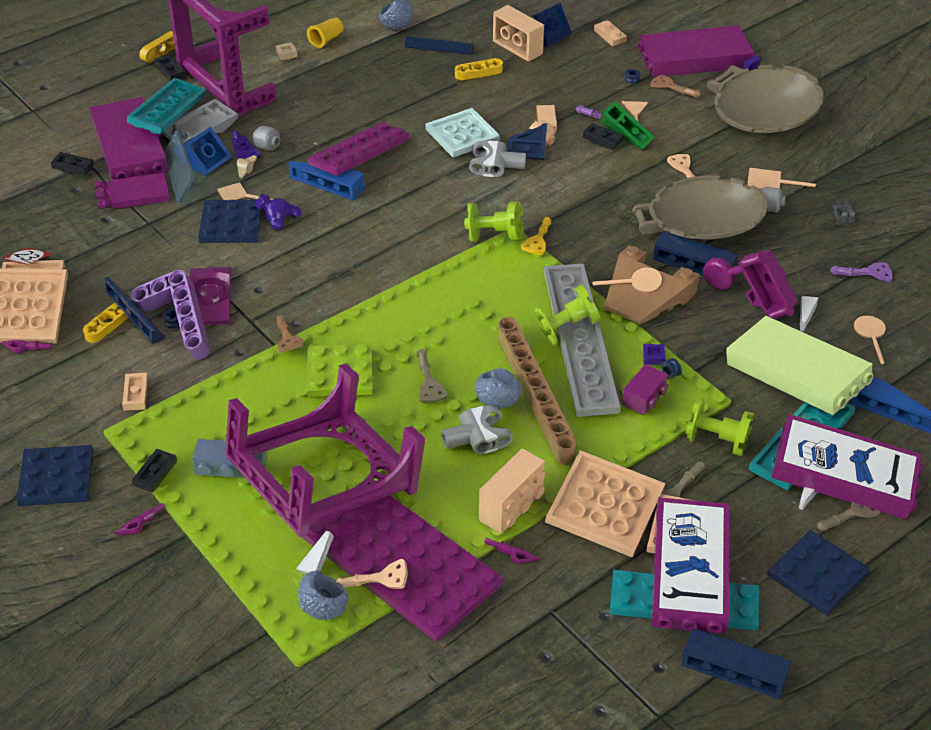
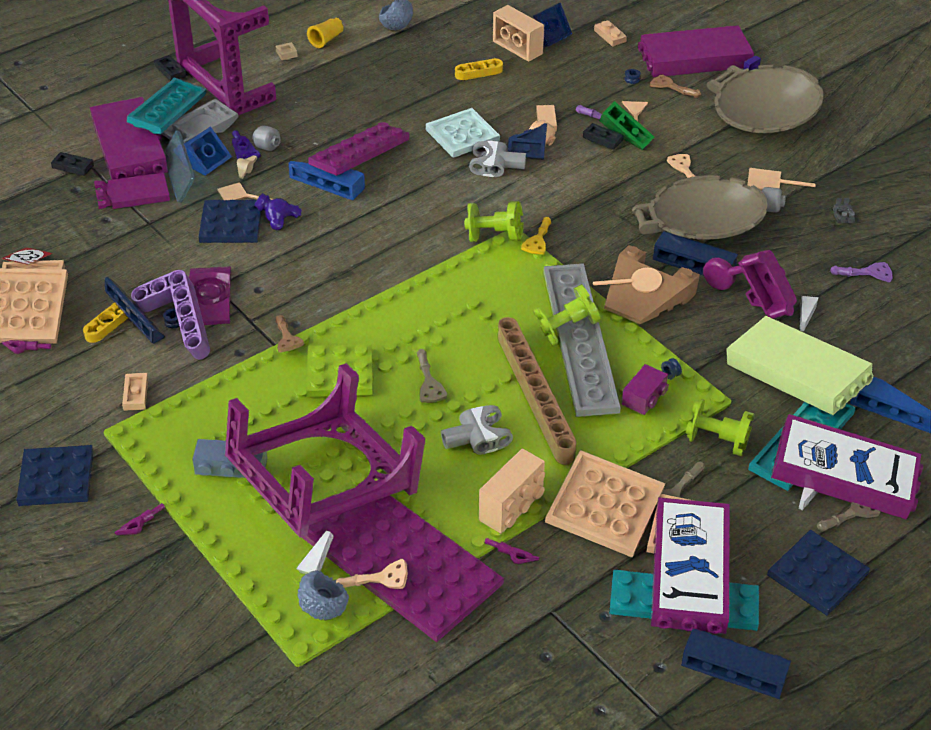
(151, 51): yellow beam -> none
(154, 470): black plate -> none
(439, 45): dark blue slope -> none
(498, 388): sand blue hair -> none
(653, 354): dark purple plate -> none
(871, 328): light nougat piece -> none

